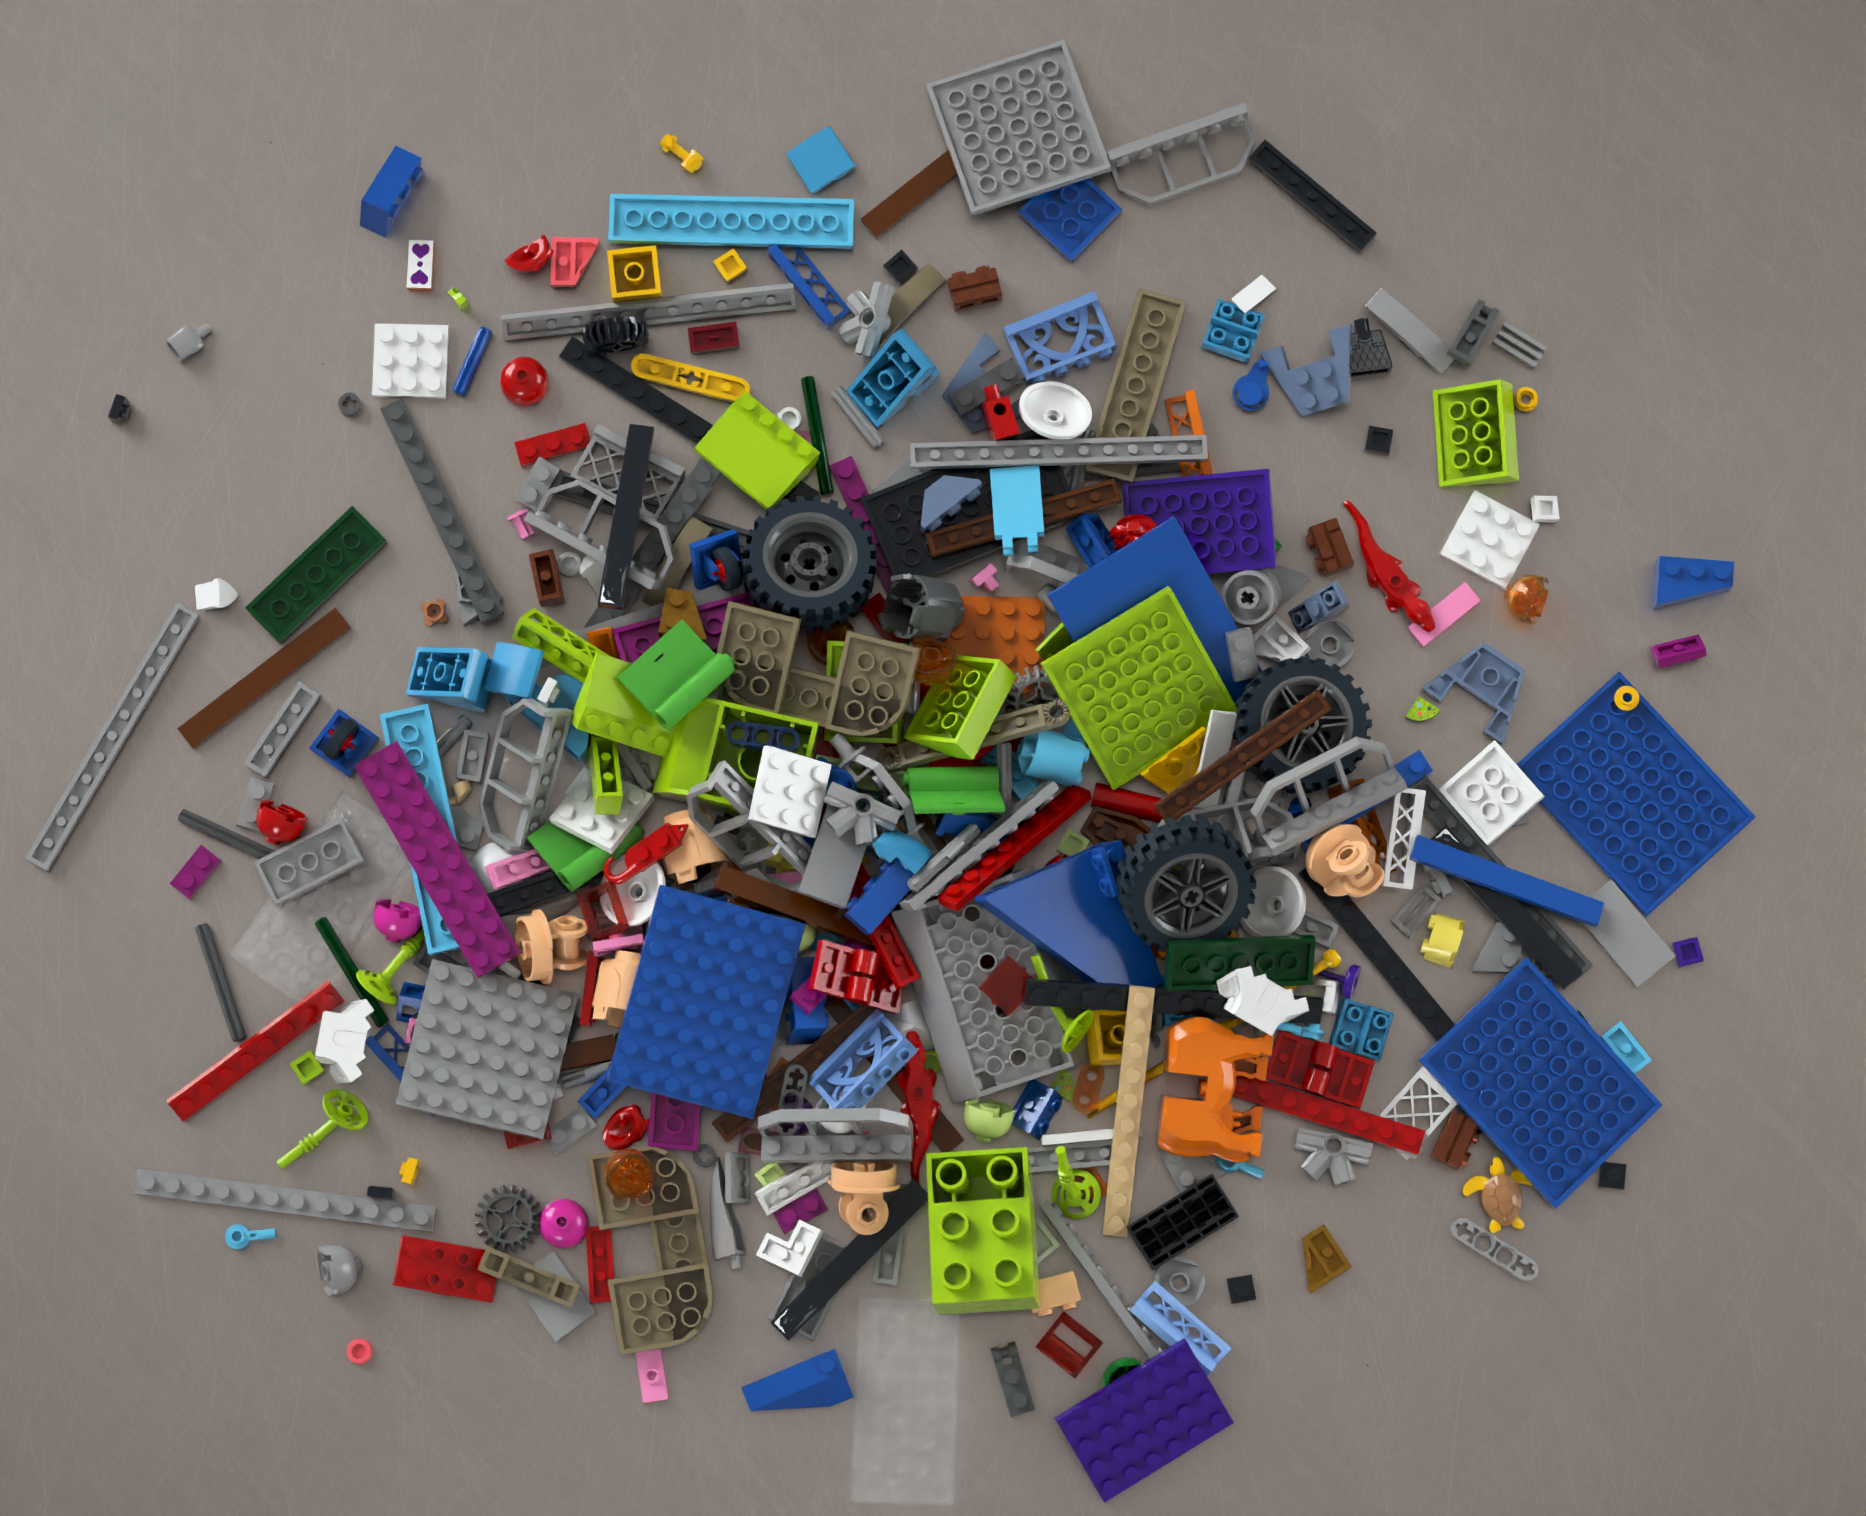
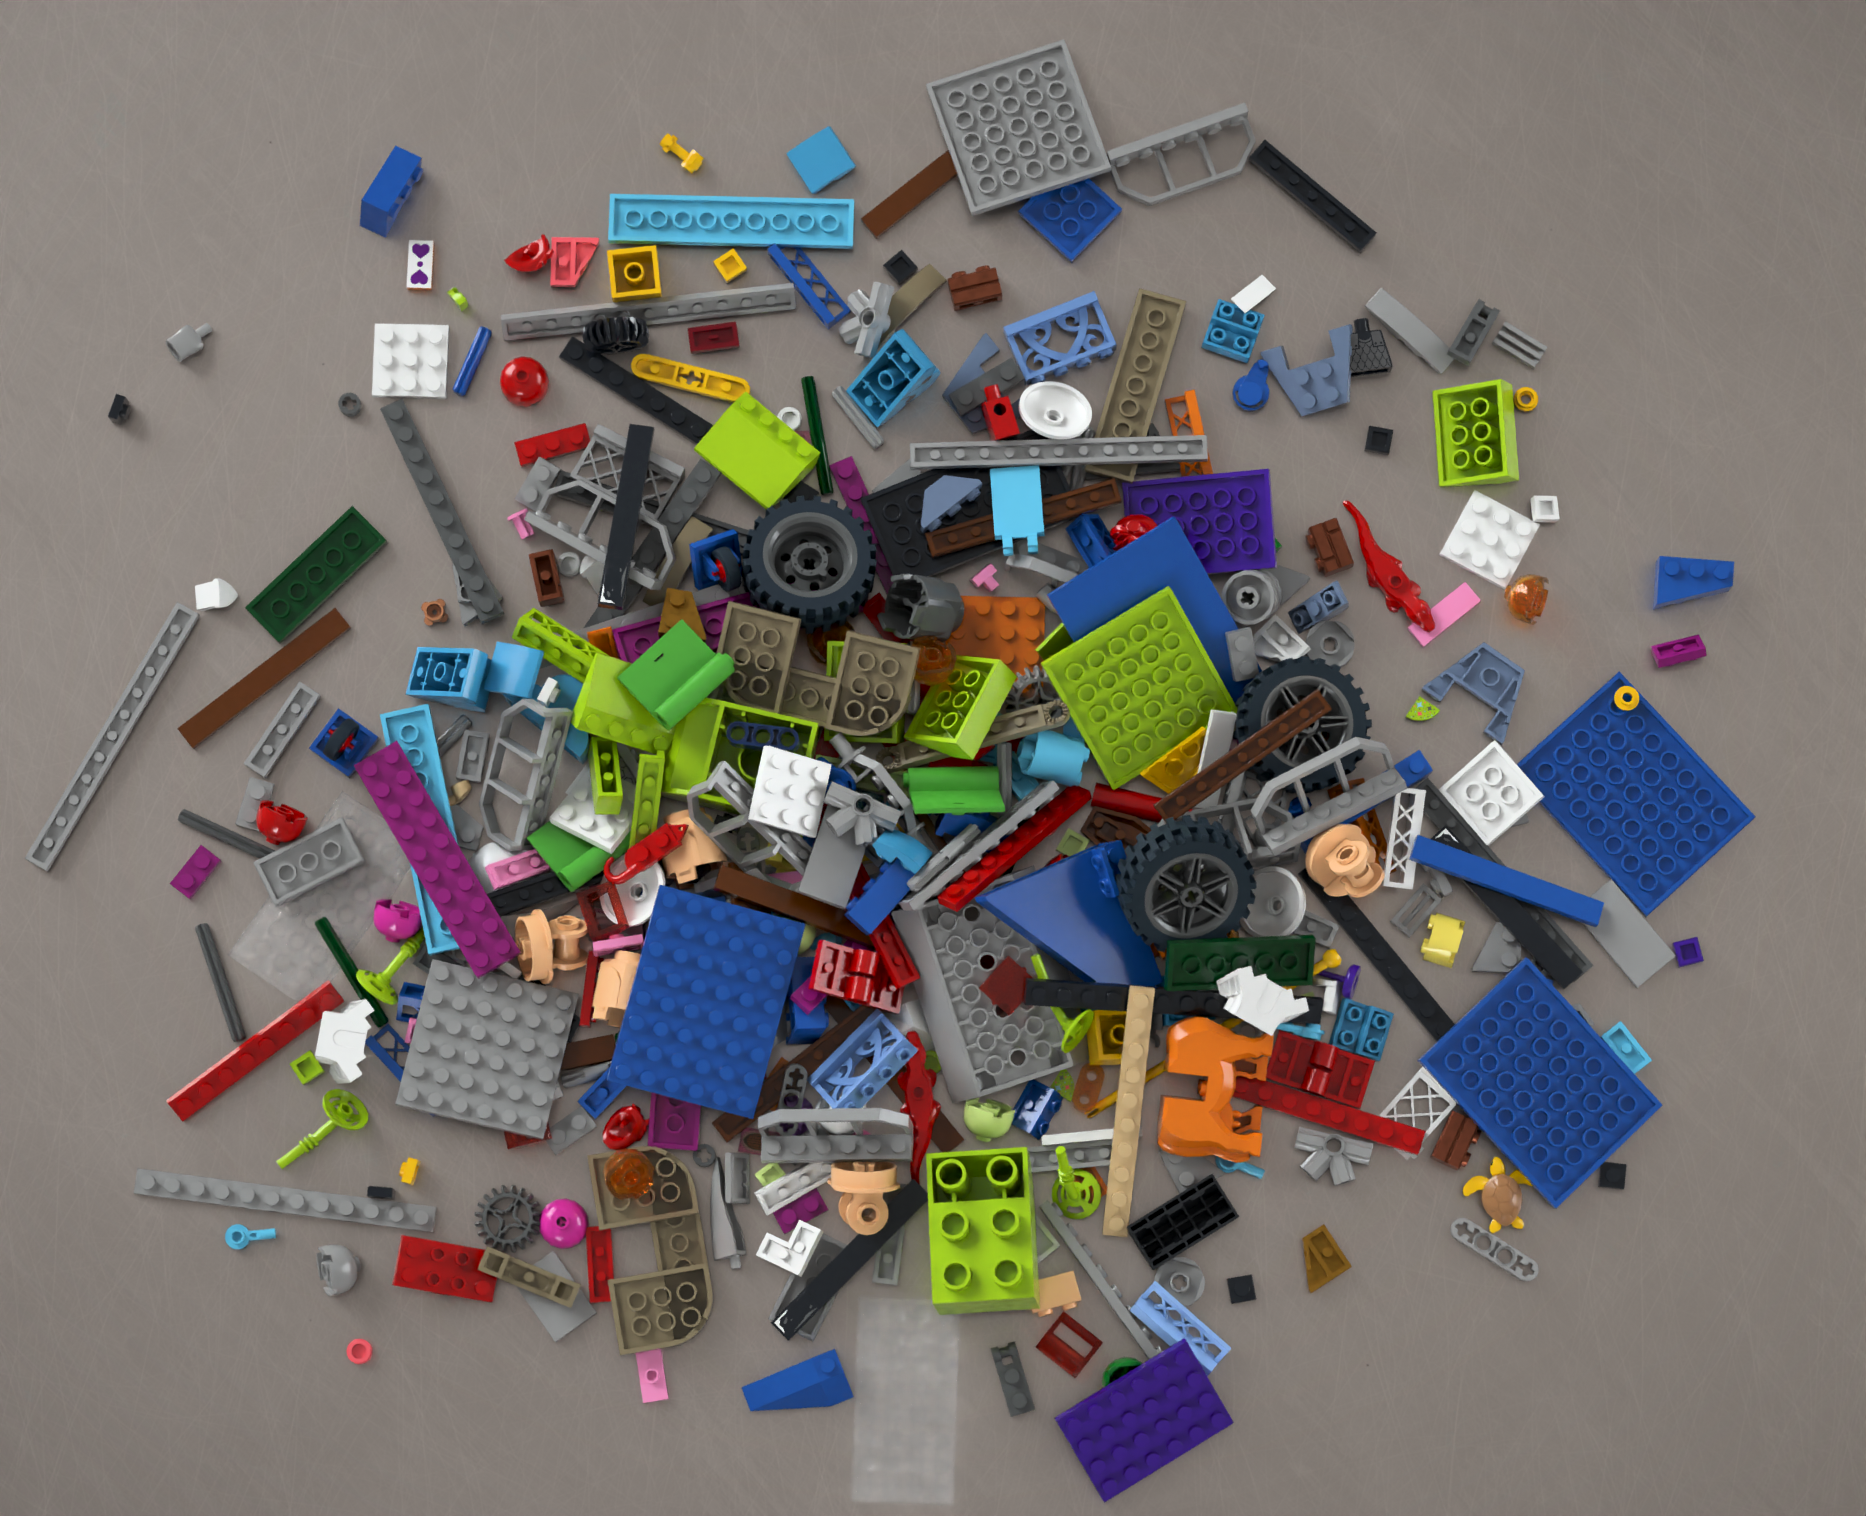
(647, 796): none -> lime fence

